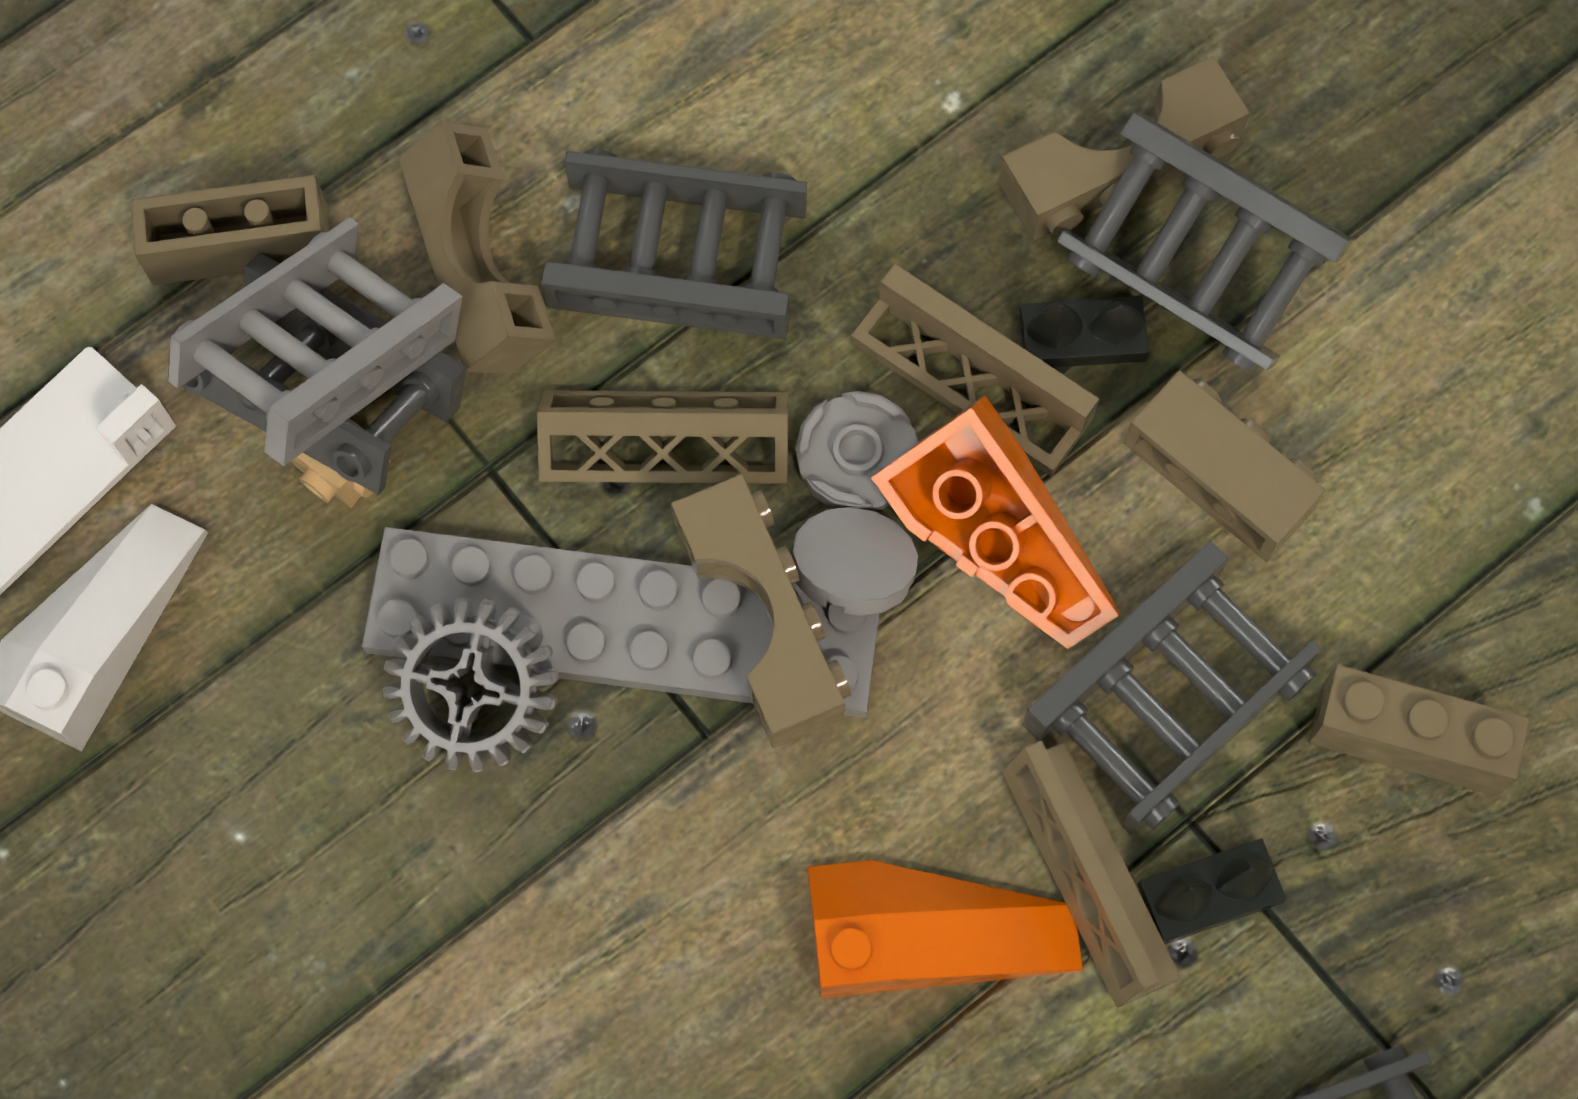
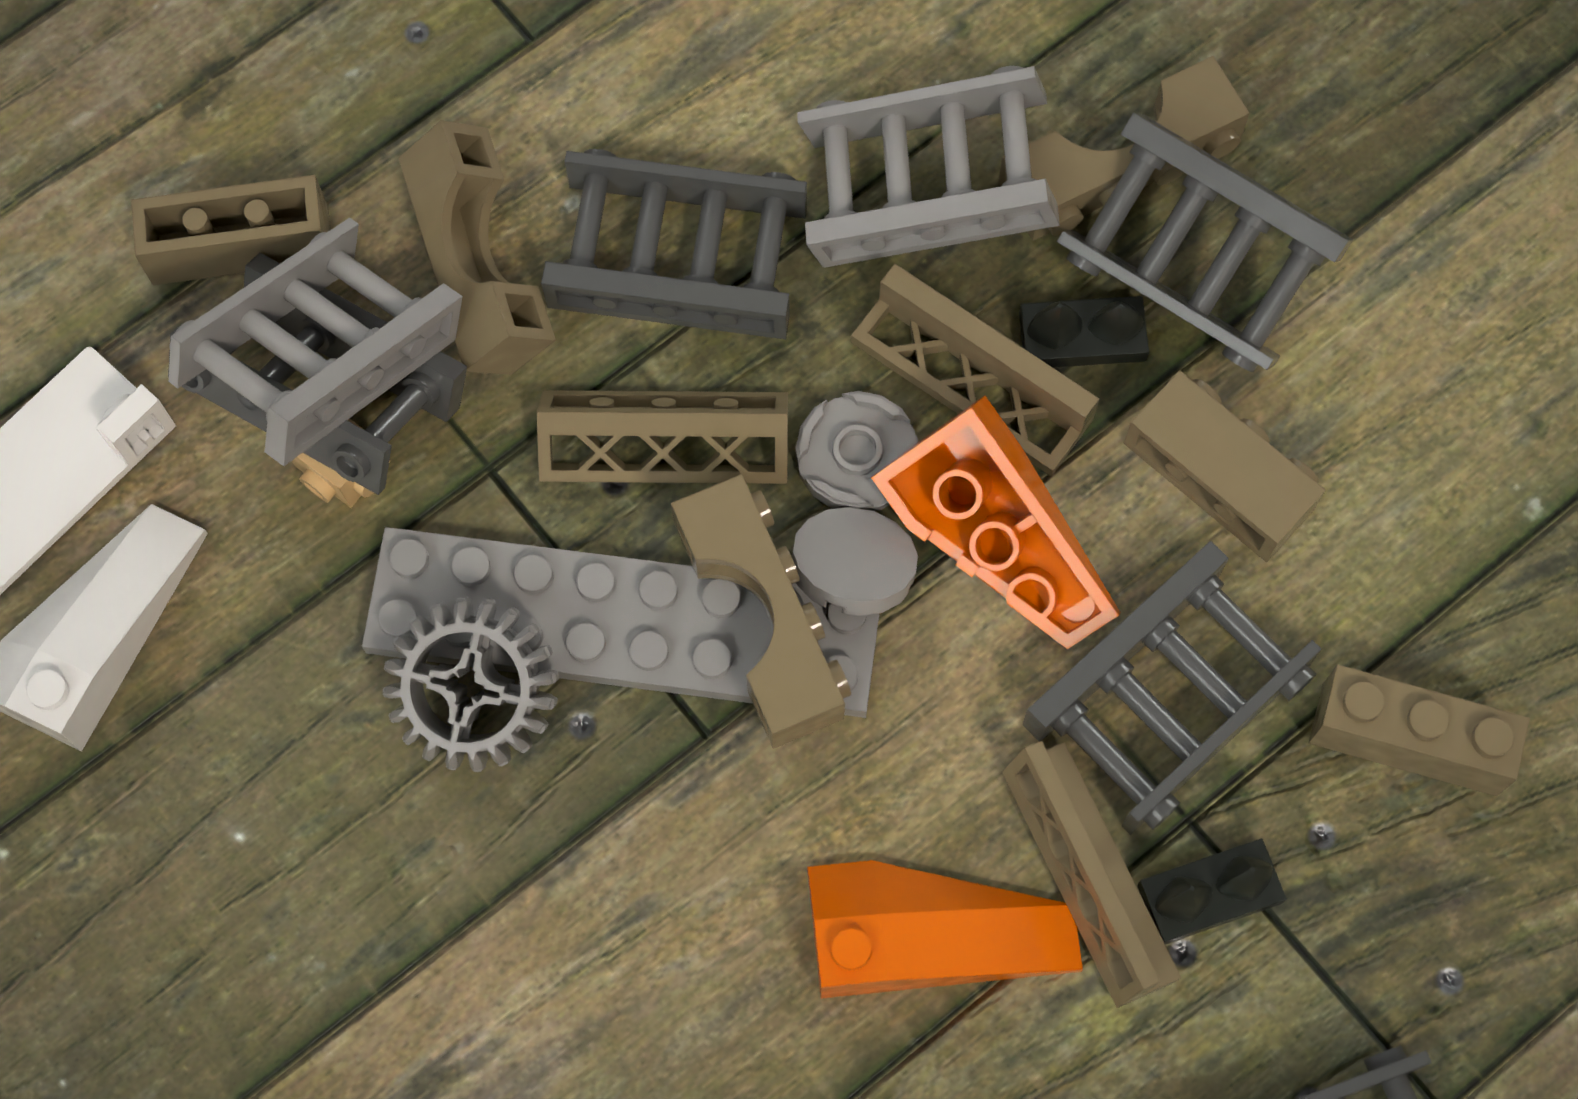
(961, 212): none -> light grey fence

